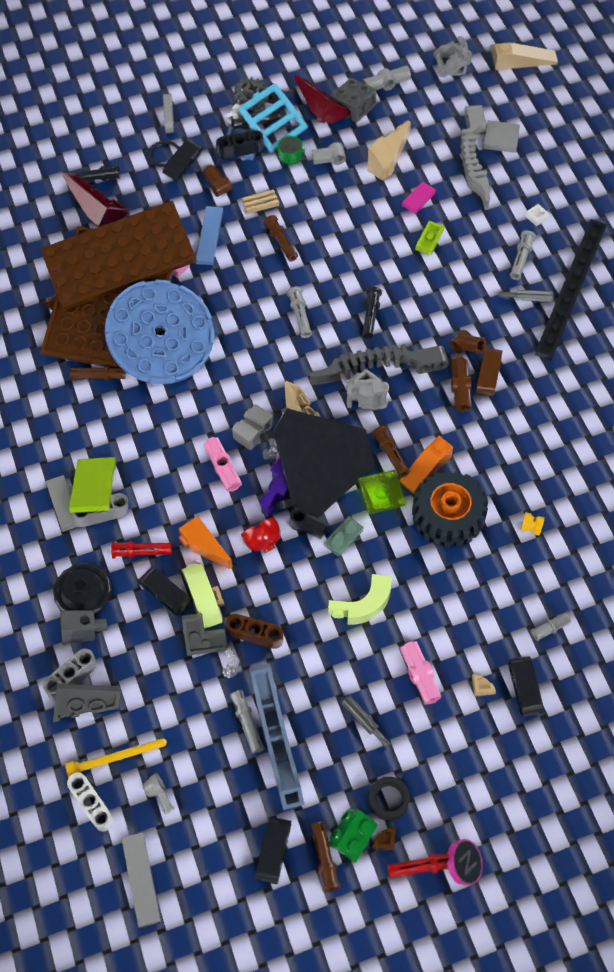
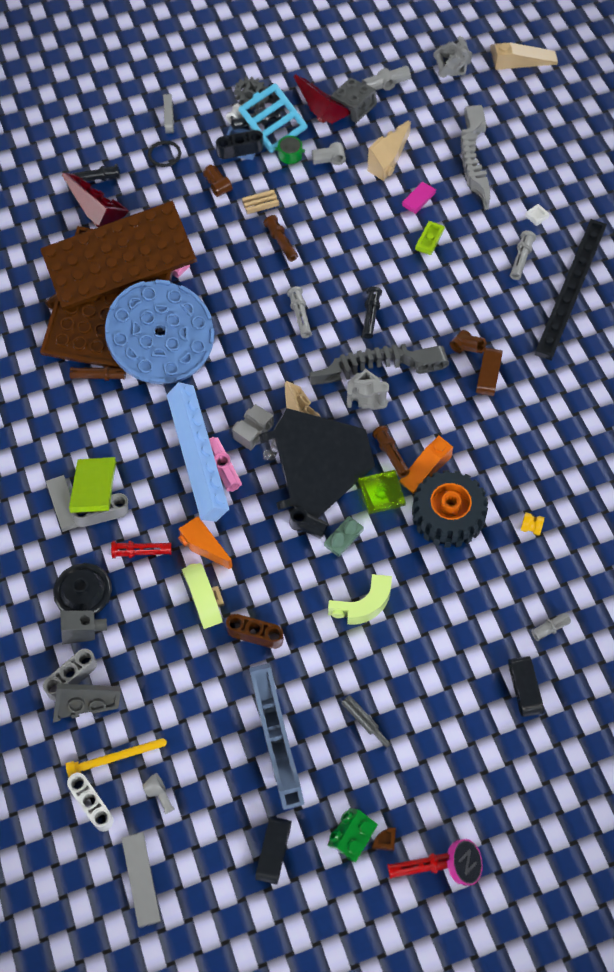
(165, 591): black beam -> none
(182, 160): black beam -> none
(197, 452): none -> light blue brick
(201, 641): dark grey plate -> none
(209, 235): medium blue tile -> none
(233, 663): clear arm -> none
(248, 724): light grey pin -> none
(262, 536): red cylinder -> none
(277, 489): dark purple slope -> none
(327, 867): reddish brown pin -> none
(389, 815): black tyre -> none
(420, 672): bright pink piece -> none
(461, 384): reddish brown piece -> none
(482, 686): tan tile -> none
(501, 136): light grey tile -> none
(529, 295): axle -> none

